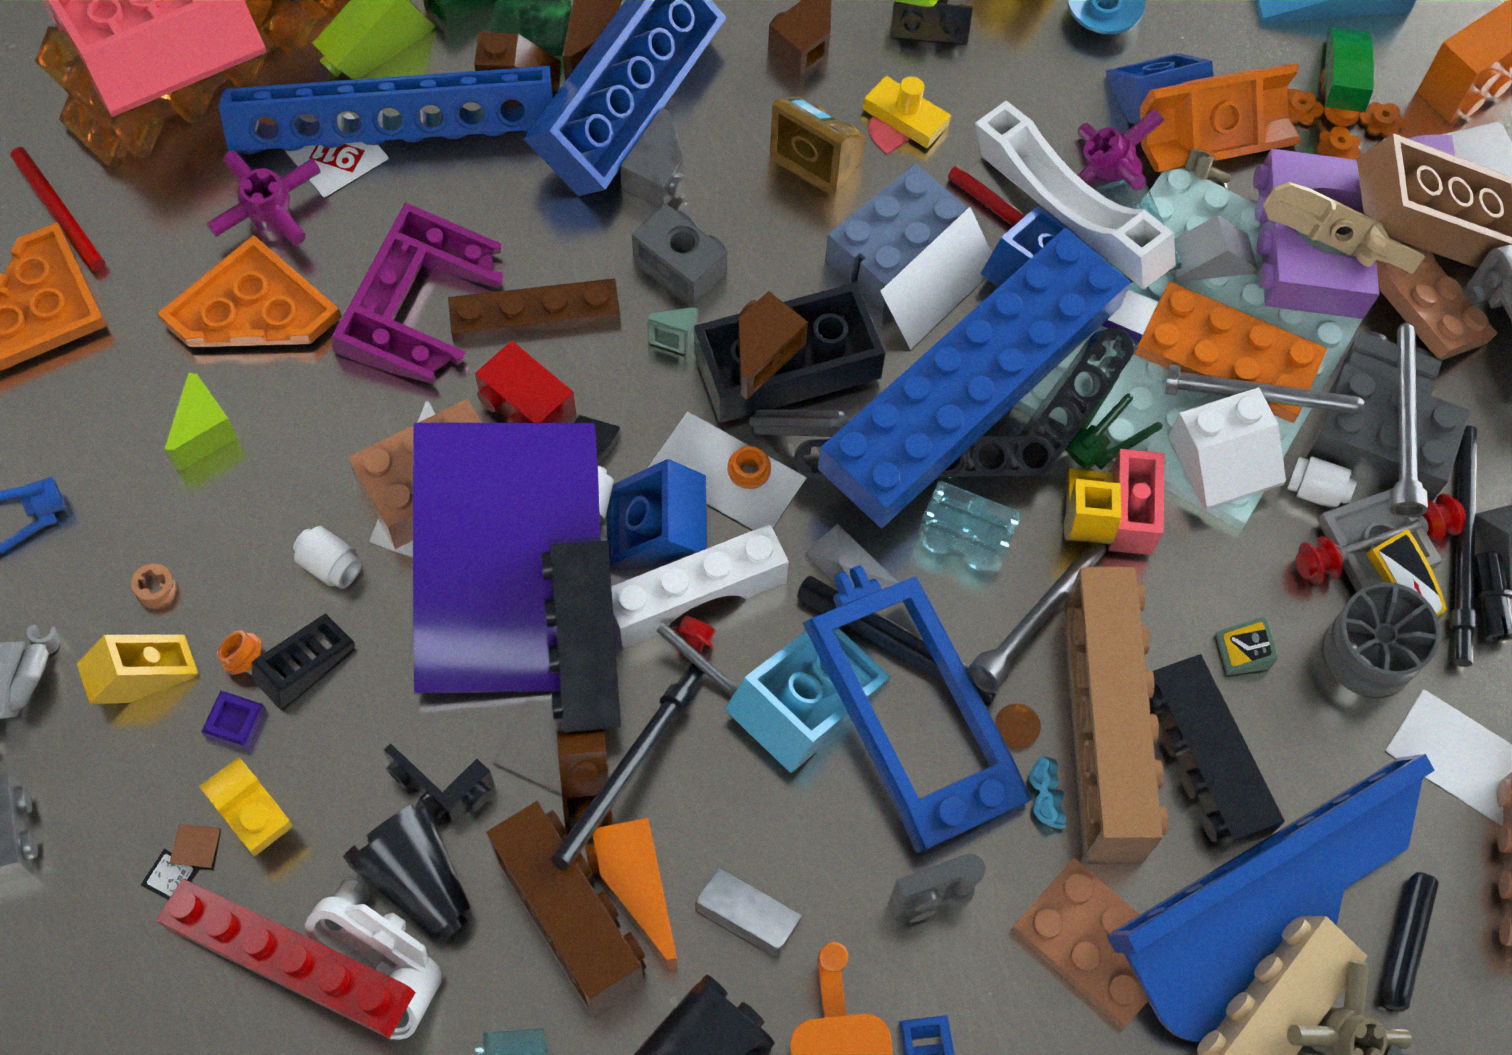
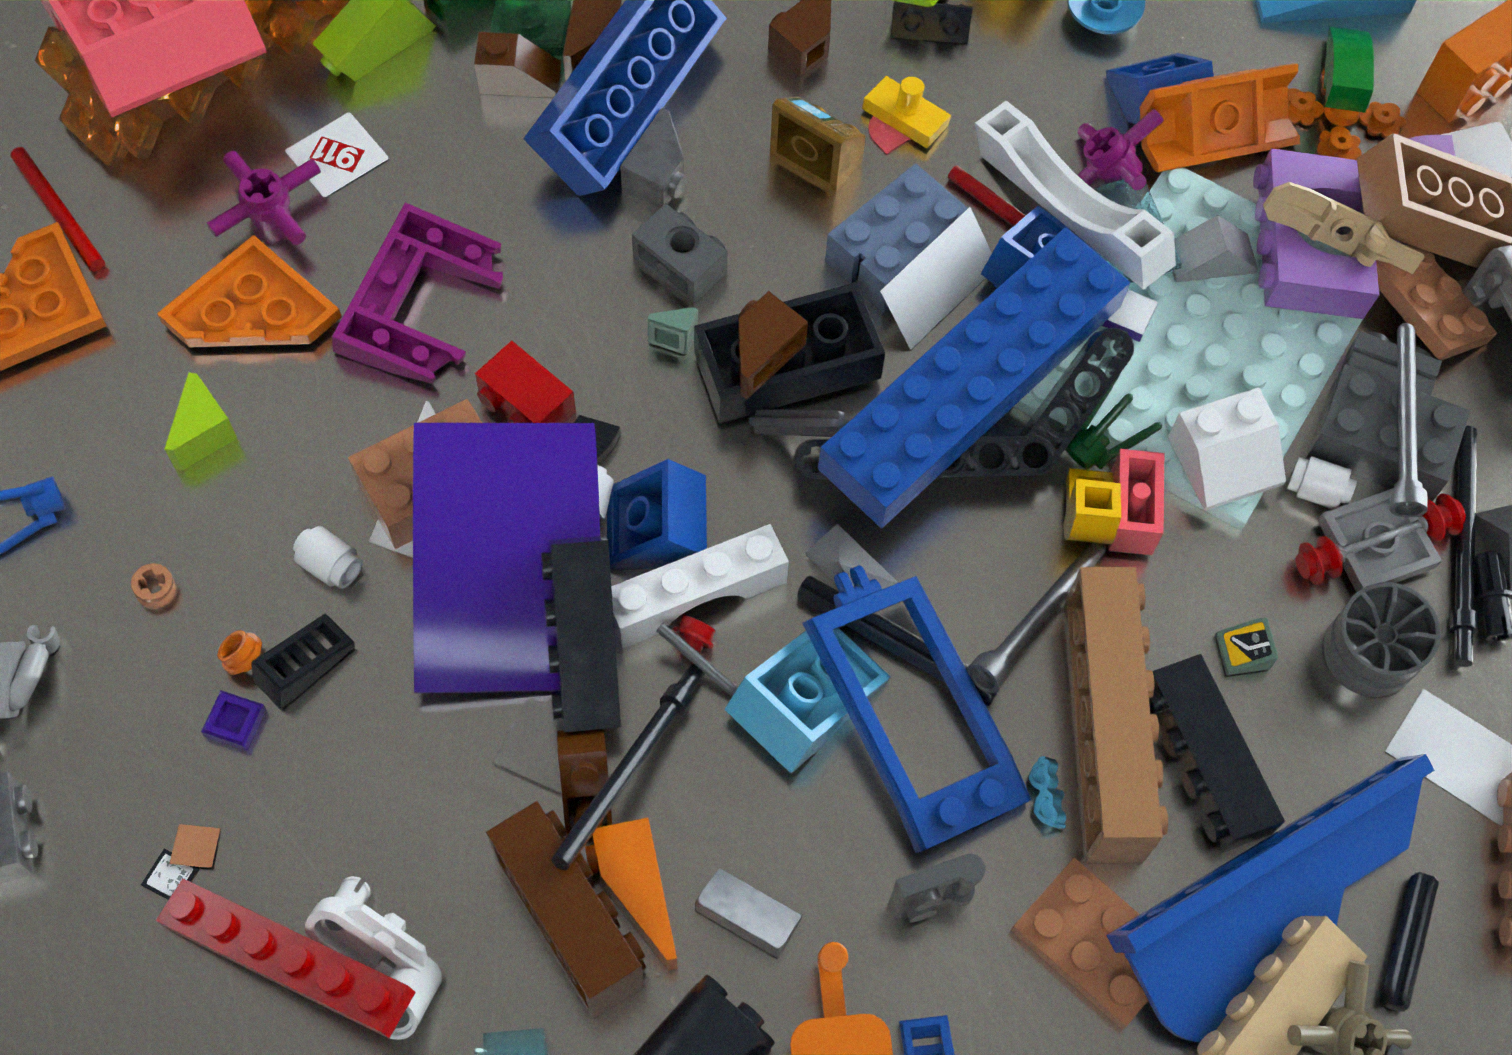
(134, 667): yellow slope -> none
(246, 806): yellow brick -> none
(367, 97): blue brick -> none
(413, 871): black cone -> none
(465, 793): black bracket -> none
(534, 309): reddish brown plate -> none
(708, 452): white sticker -> none
(749, 457): orange plate -> none
(968, 527): clear light blue brick -> none
(1018, 726): clear orange piece -> none
(1201, 163): dark tan hand -> none
(1228, 344): orange plate -> none
(1271, 393): flat silver bar -> none
(1404, 563): slope -> none

